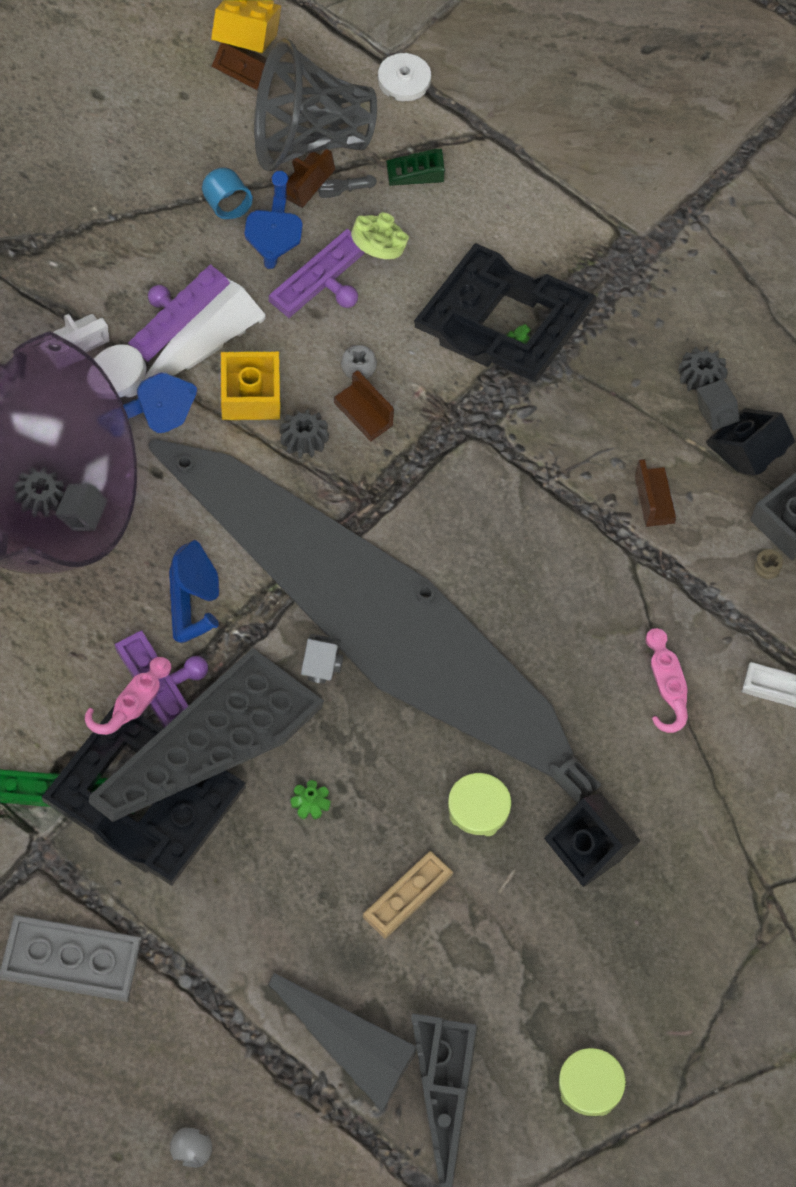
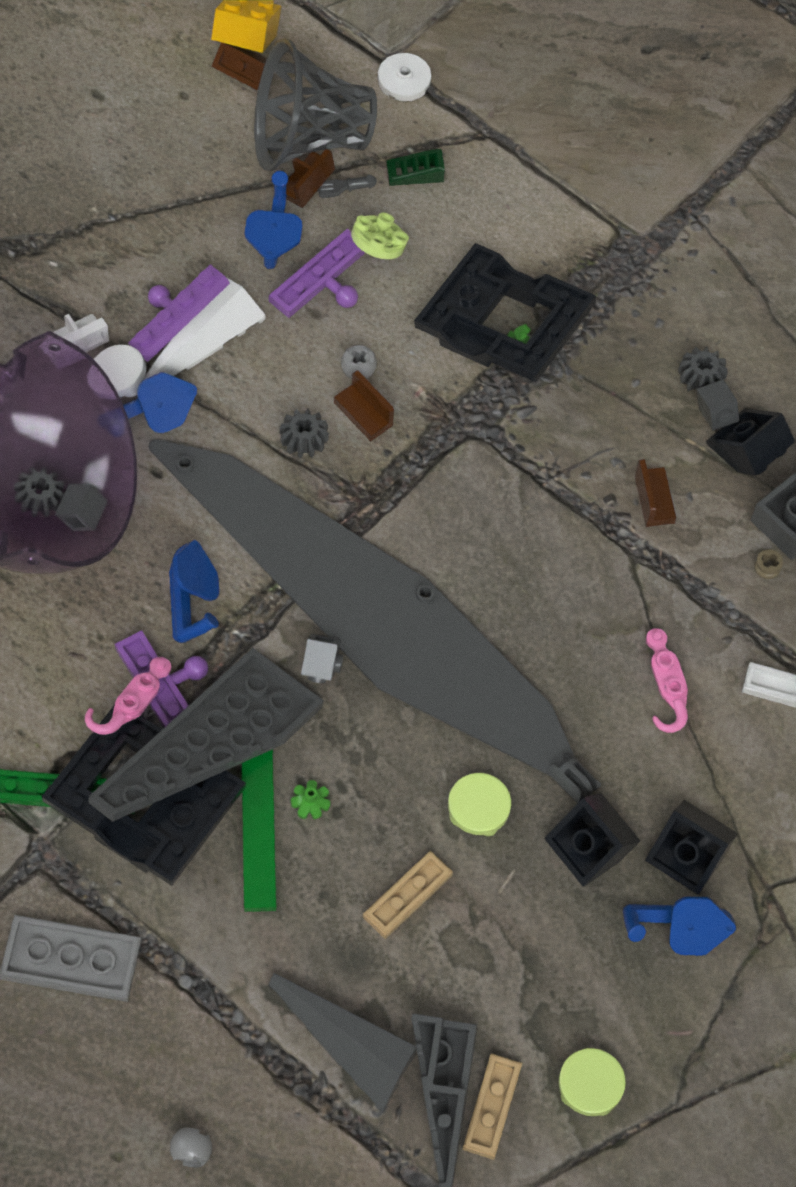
(220, 185): dark azure helmet -> none
(250, 386): yellow brick -> none
(259, 834): none -> green tile
(492, 1106): none -> tan tile
(691, 846): none -> black slope
(695, 923): none -> blue piece

